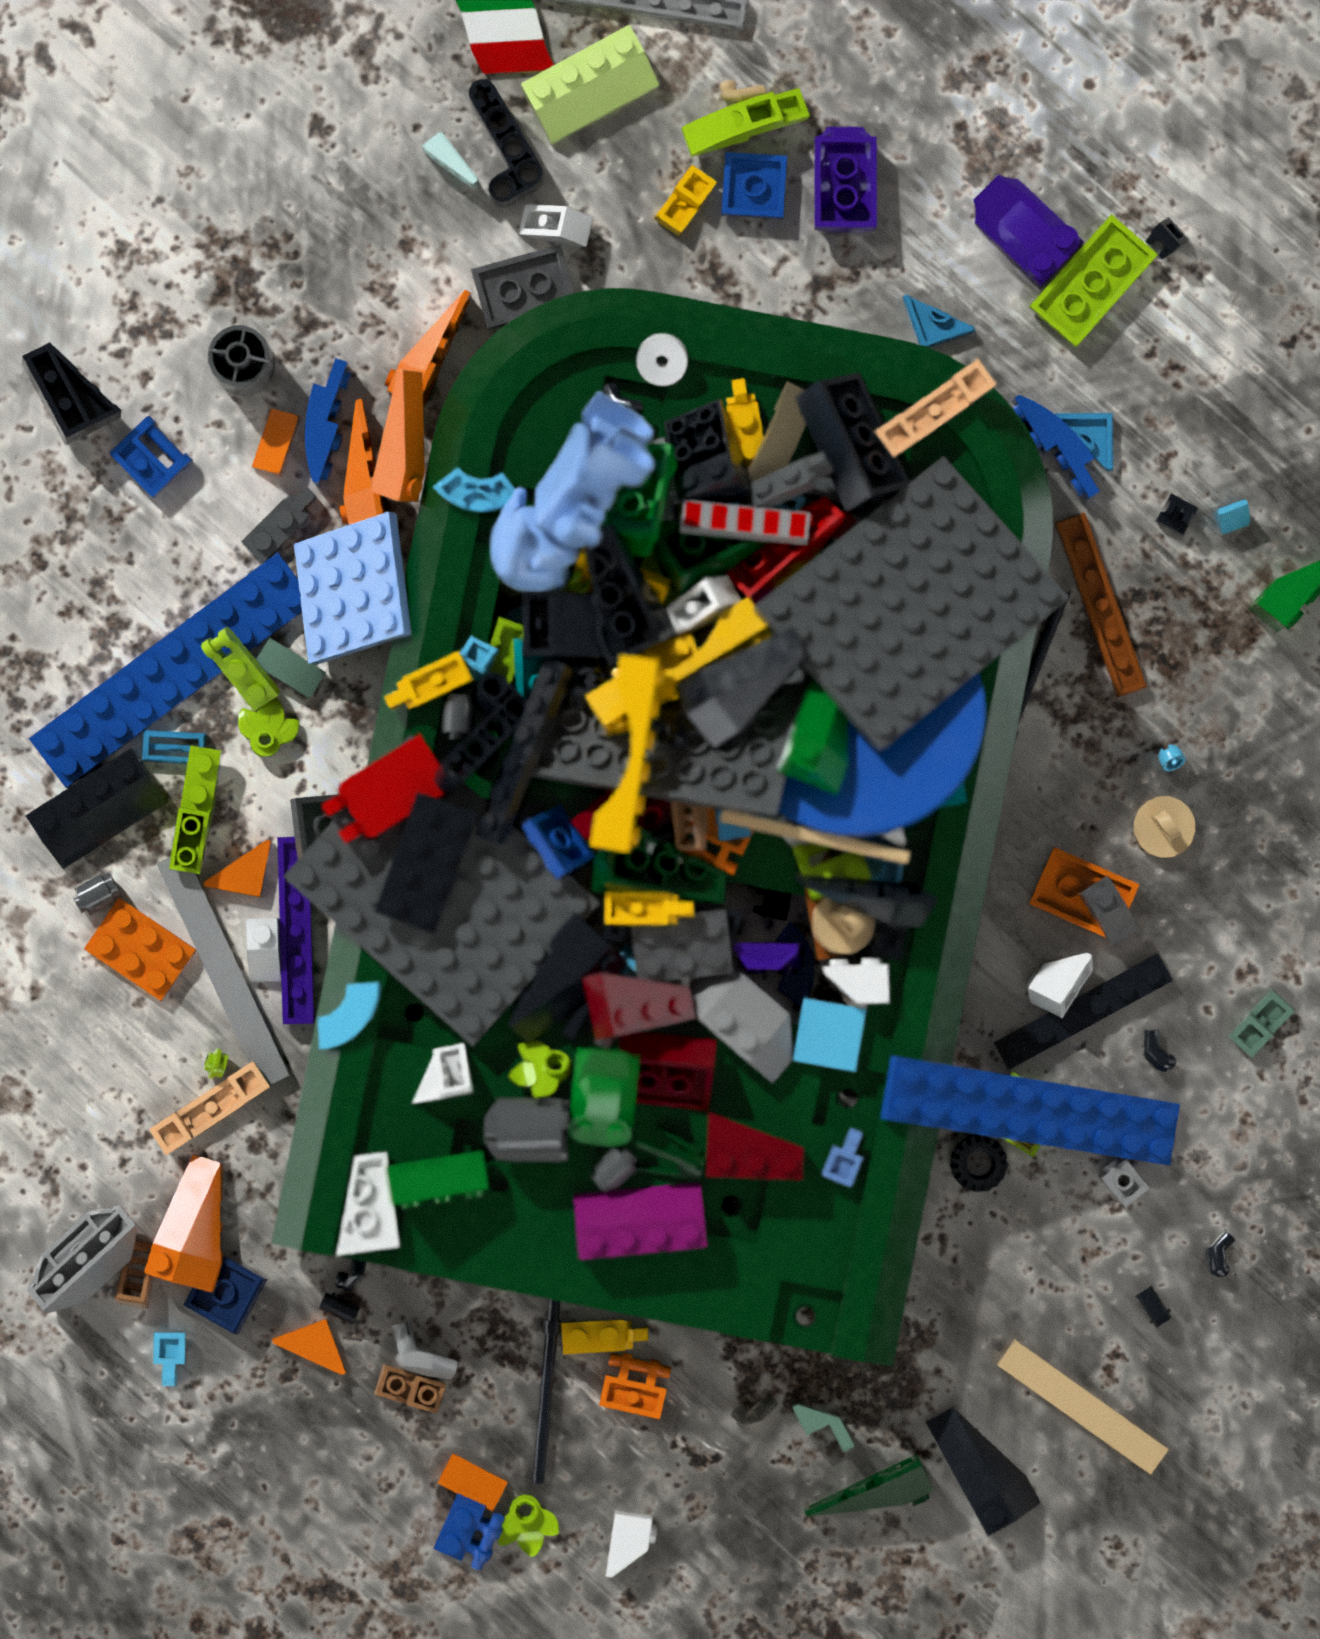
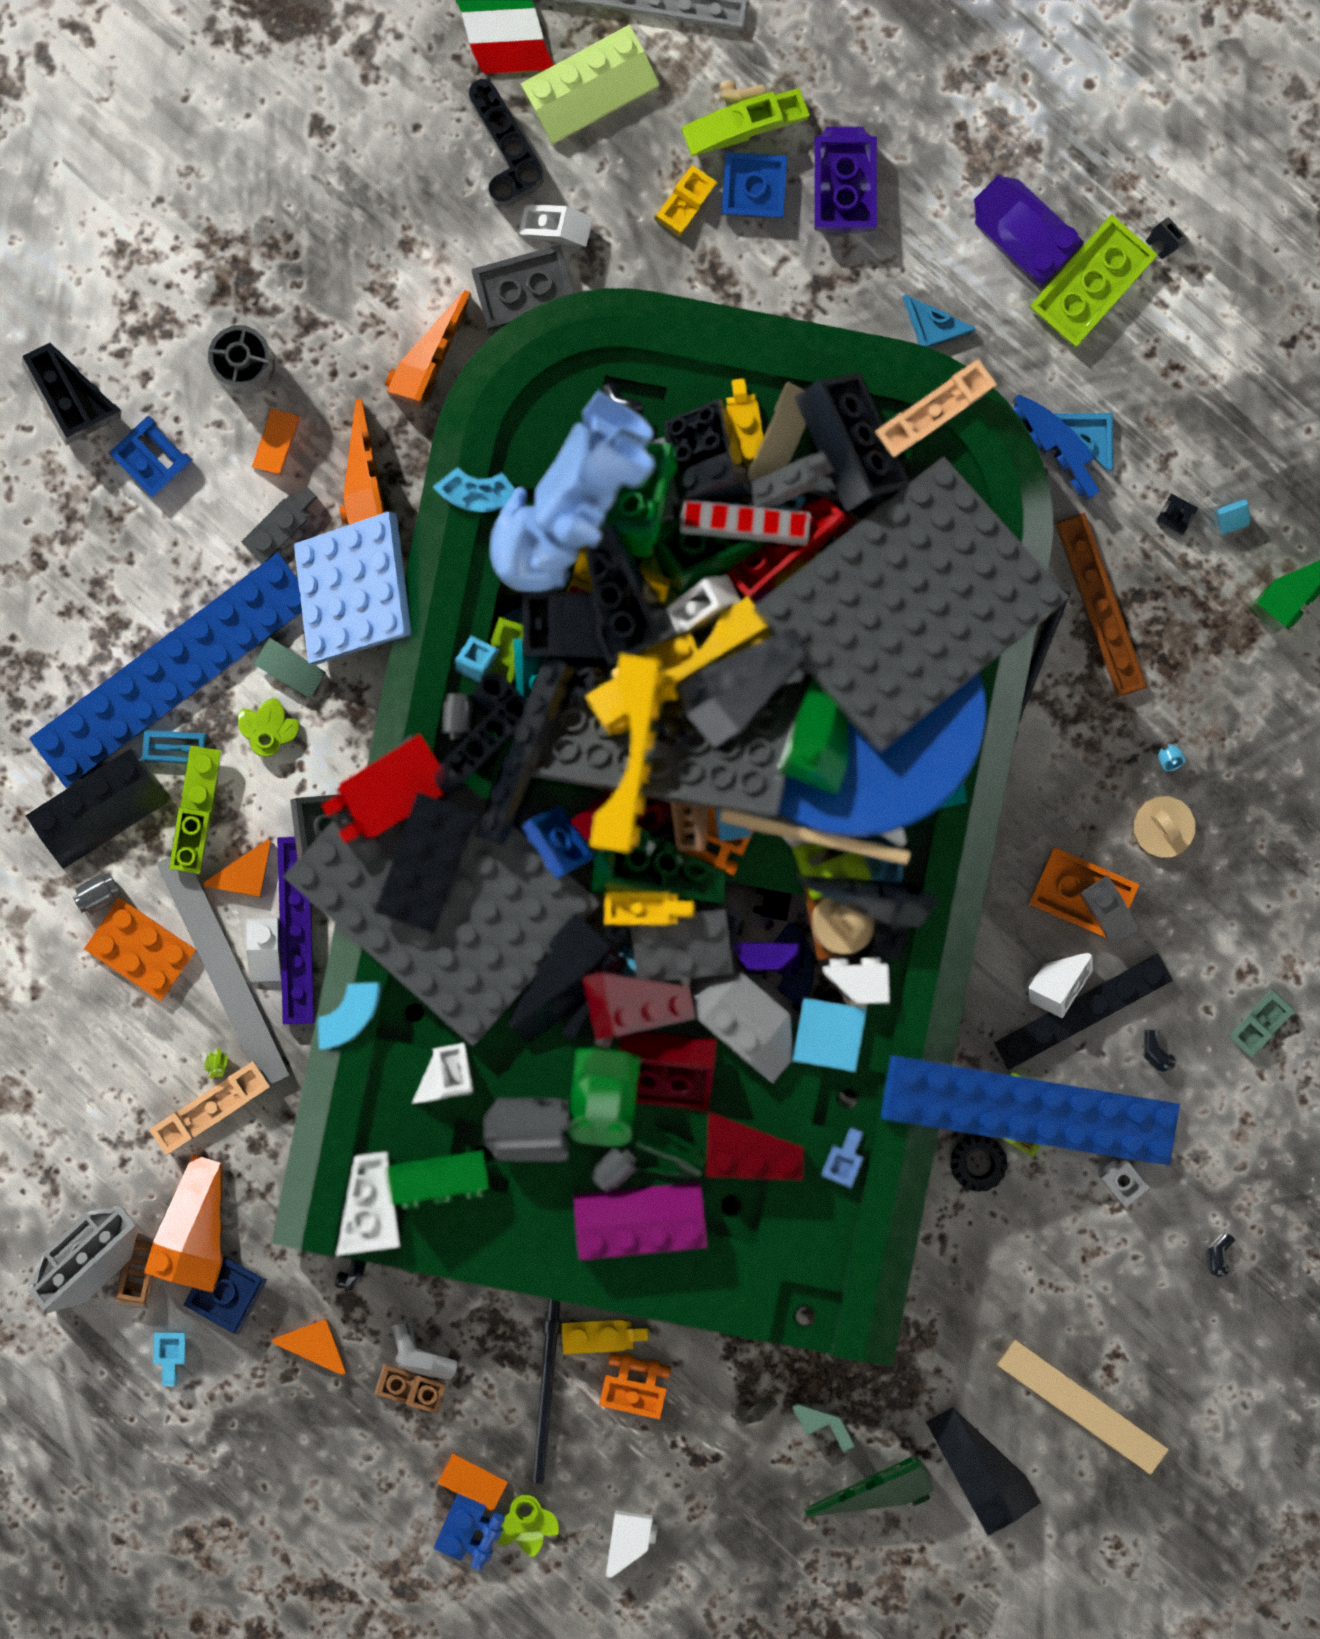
(241, 668): lime plate -> none
(320, 434): blue slope -> none
(339, 1308): black pin -> none
(401, 452): orange wedge -> none
(430, 682): yellow hinge -> none
(443, 153): light aqua slope -> none
(536, 1070): lime plate -> none
(574, 585): lime hand -> none
(666, 346): white piece -> none
(1154, 1307): black pin -> none

